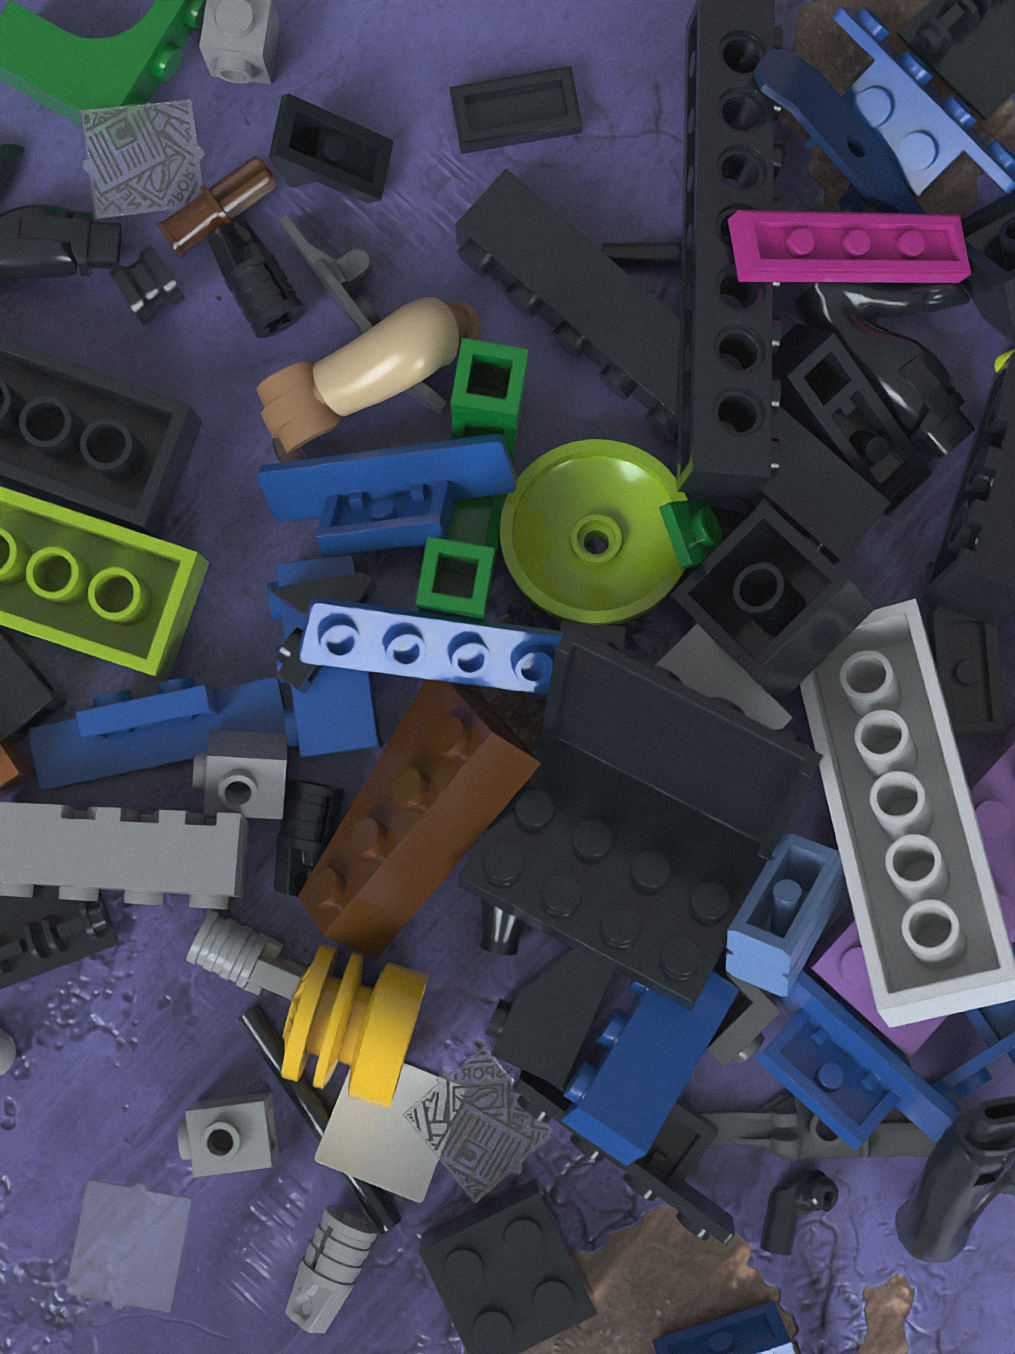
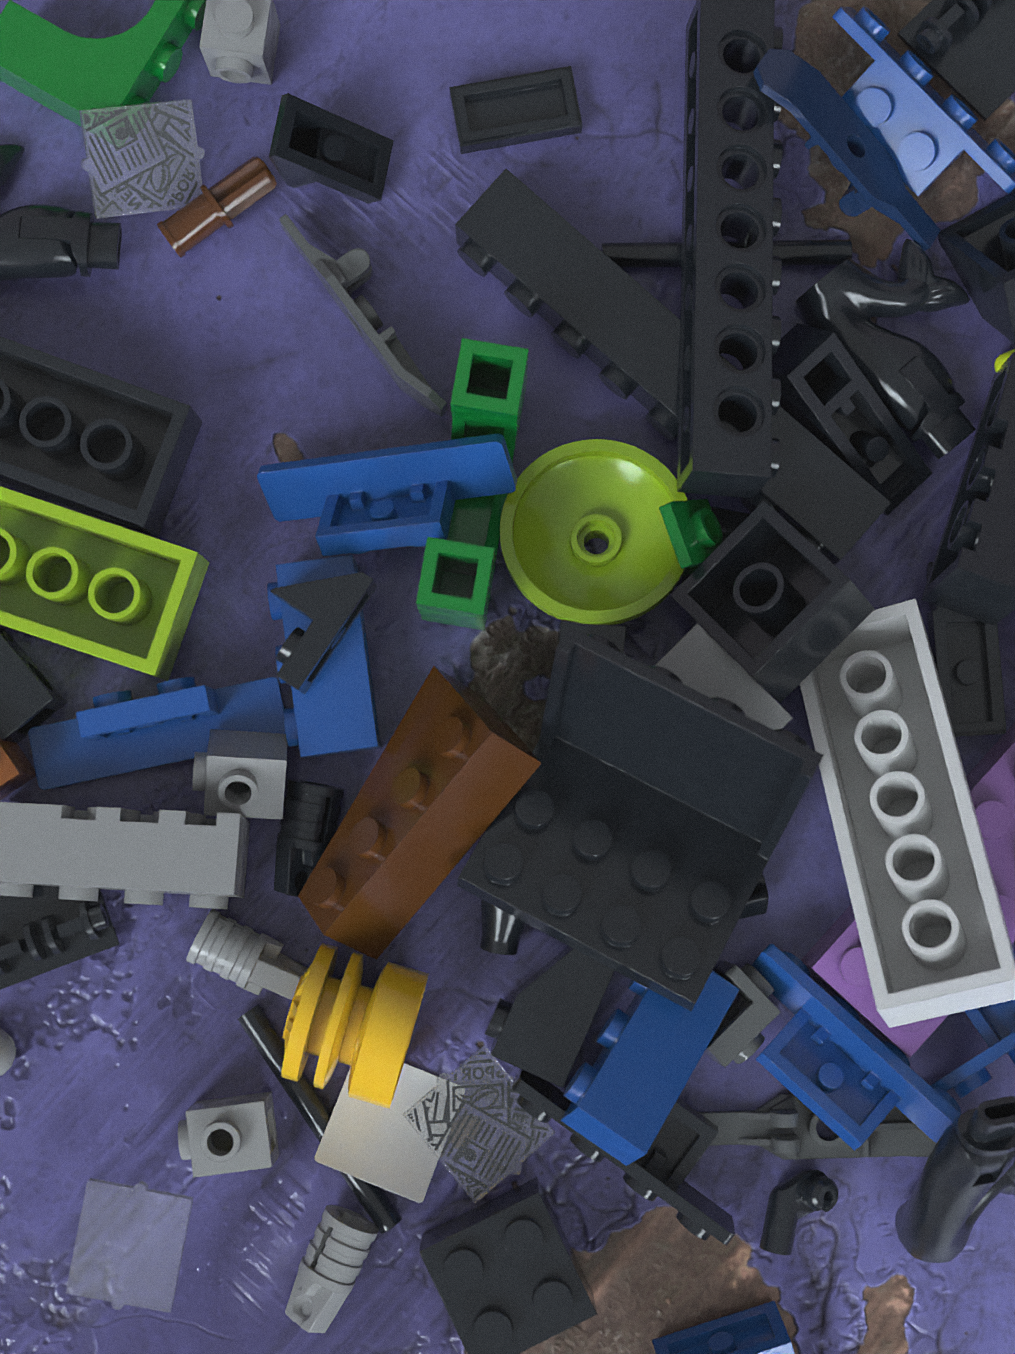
(147, 285): black wheel -> none
(255, 279): black hinge -> none
(377, 365): tan piece -> none
(428, 645): bracket -> none
(784, 914): medium blue brick -> none
(848, 247): dark pink tile -> none

